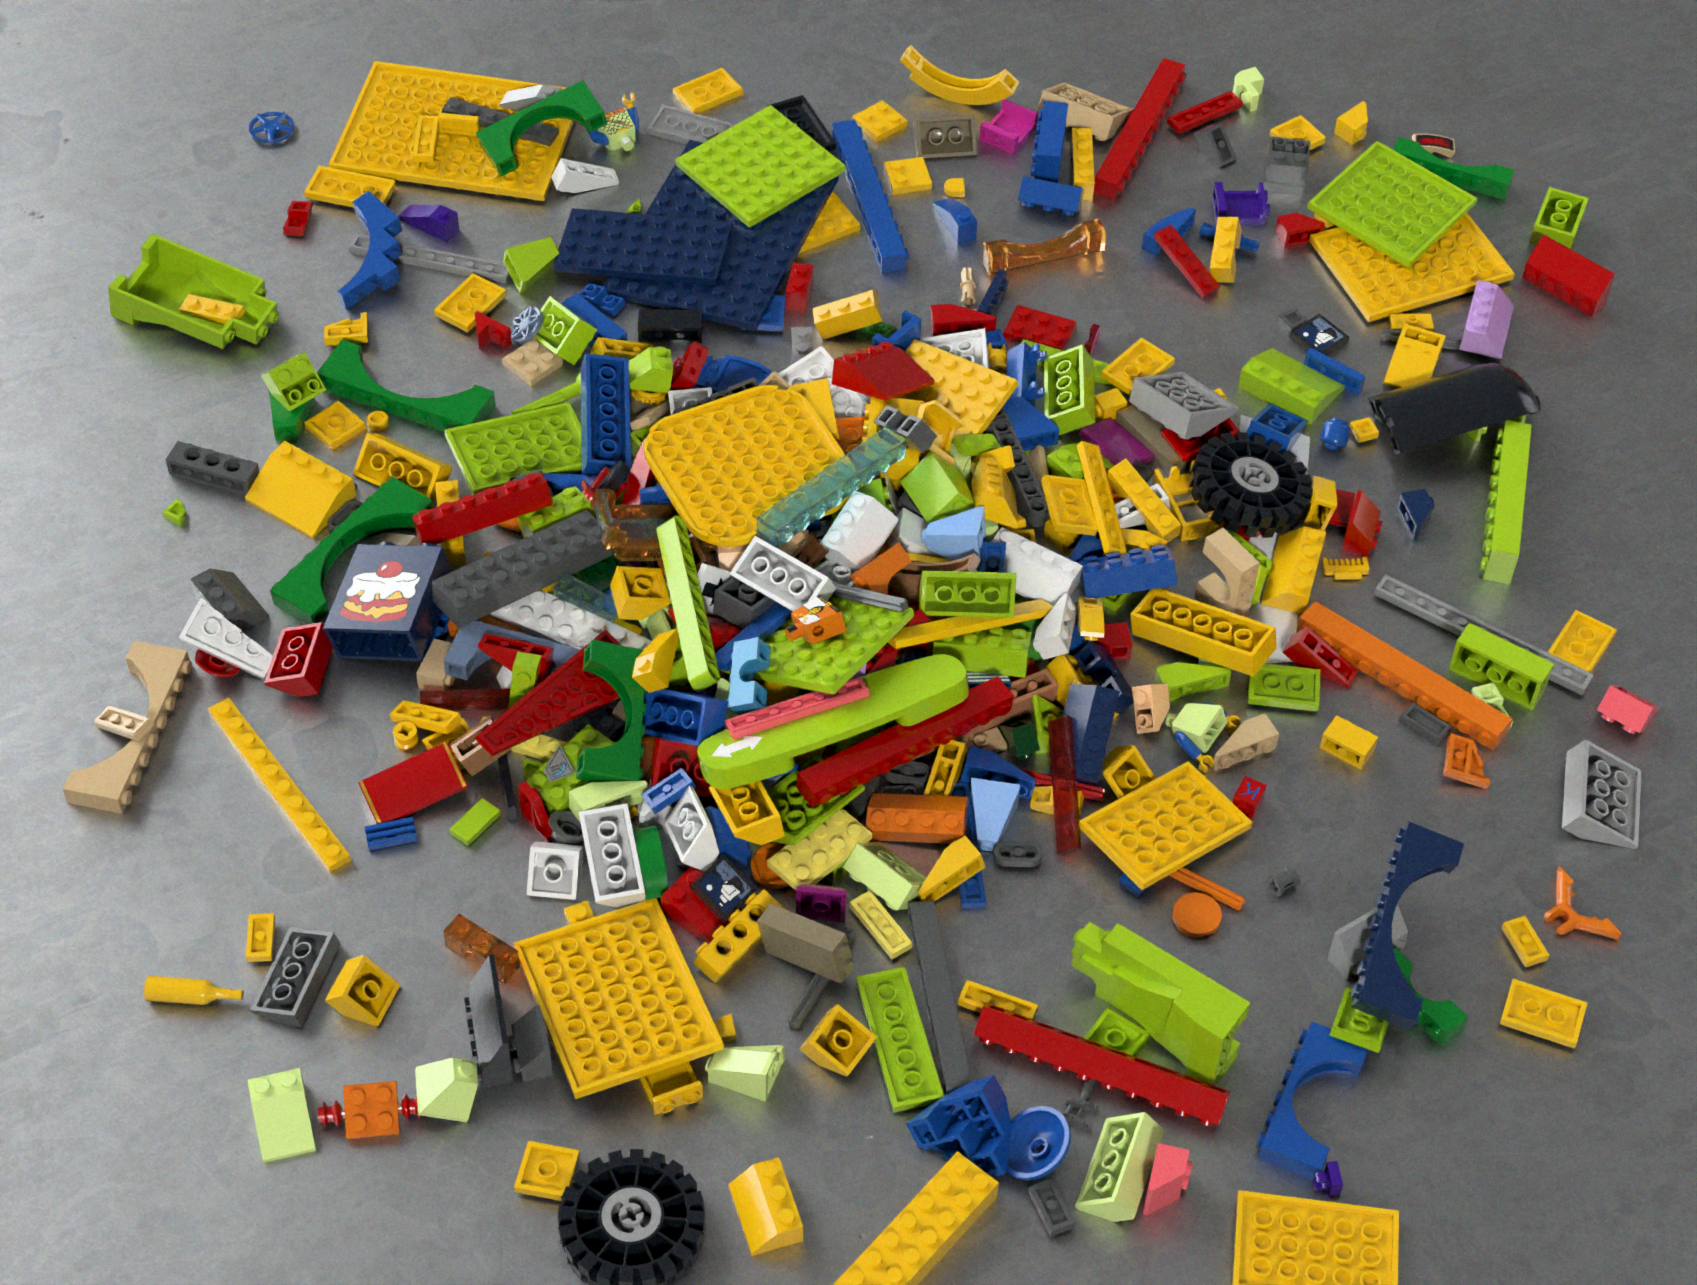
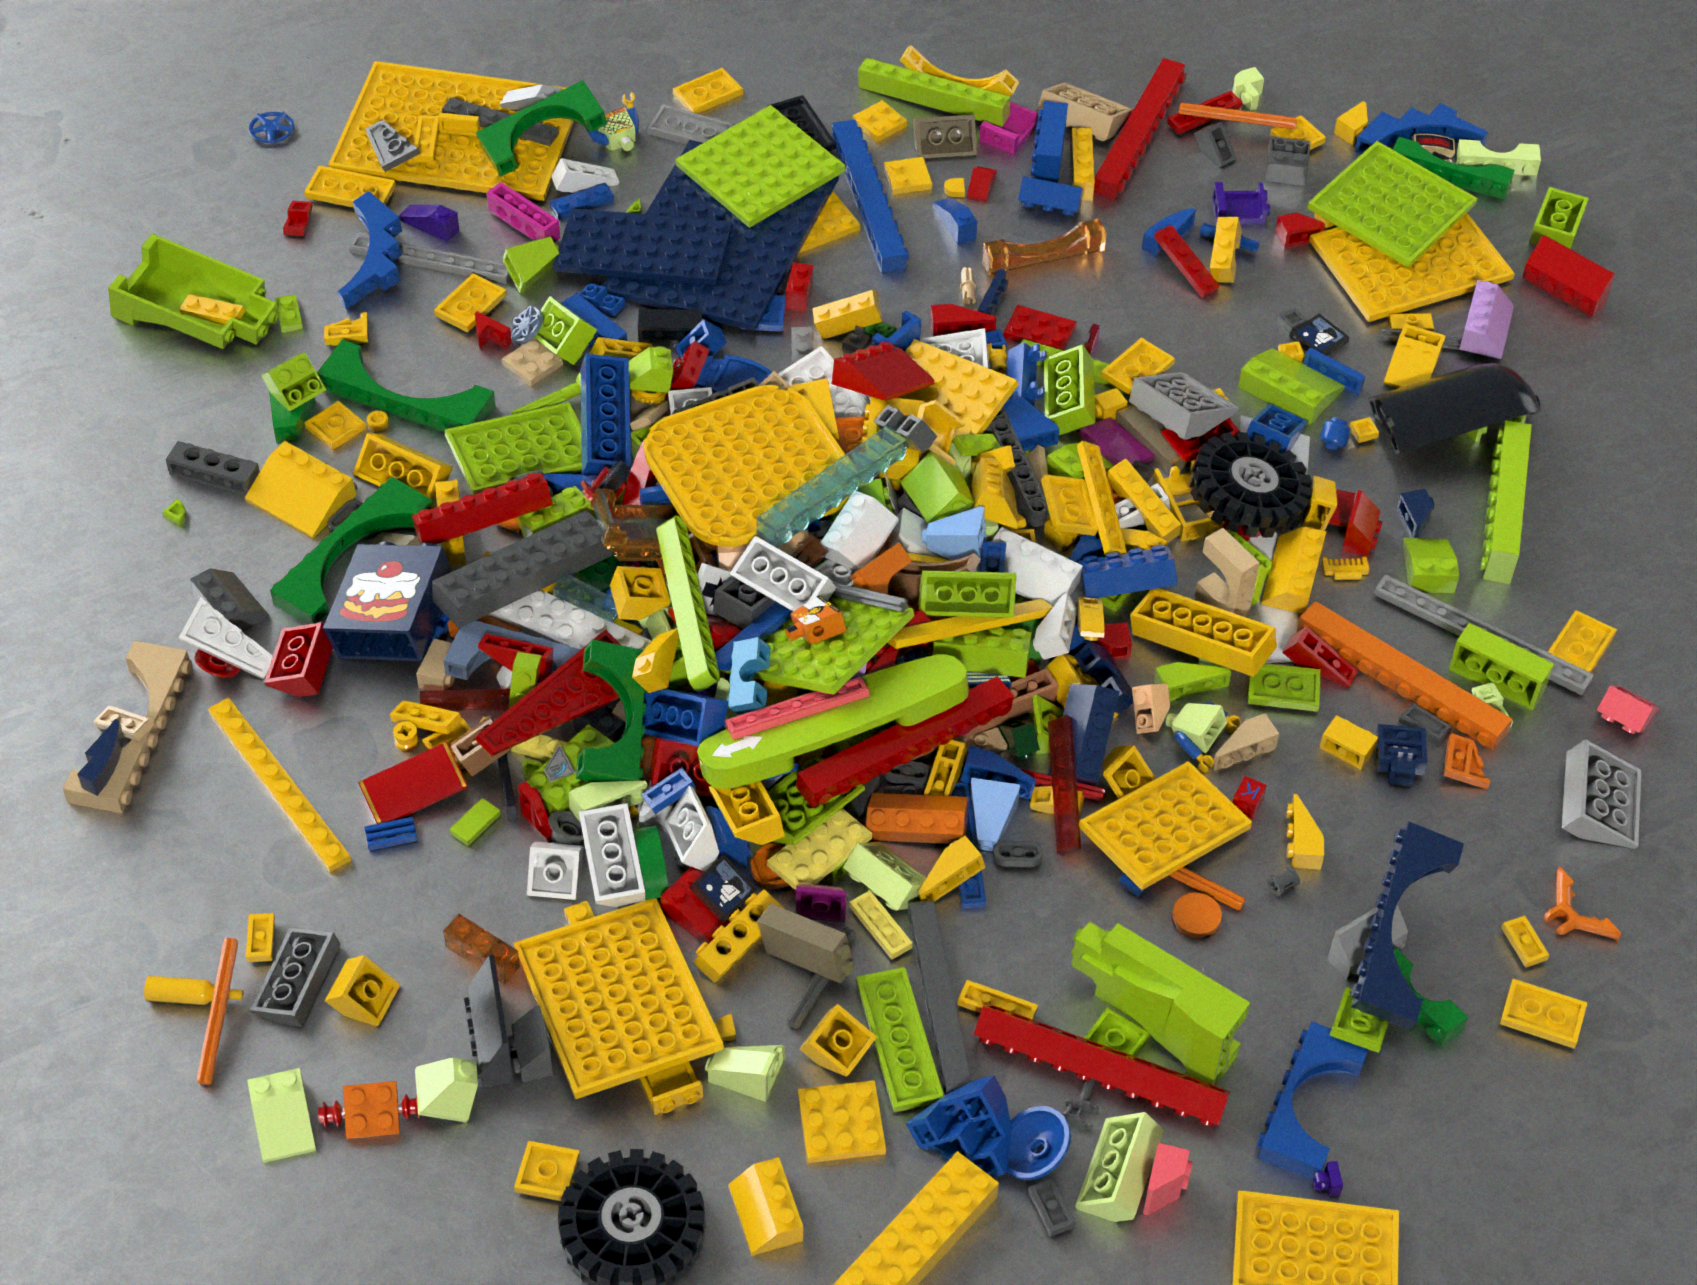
(102, 759): none -> dark blue slope
(217, 1011): none -> orange axle
(289, 313): none -> lime plate
(389, 145): none -> wing
(522, 213): none -> dark pink brick
(583, 199): none -> blue plate
(706, 335): none -> blue slope
(841, 1121): none -> yellow plate
(856, 340): none -> dark grey tile
(934, 91): none -> lime brick
(981, 183): none -> red slope
(1237, 115): none -> orange axle
(1292, 350): none -> yellow tile
(1306, 838): none -> yellow slope
(1401, 753): none -> dark blue piece
(1431, 565): none -> lime slope
(1439, 122): none -> blue arch
(1523, 159): none -> yellowish green arch

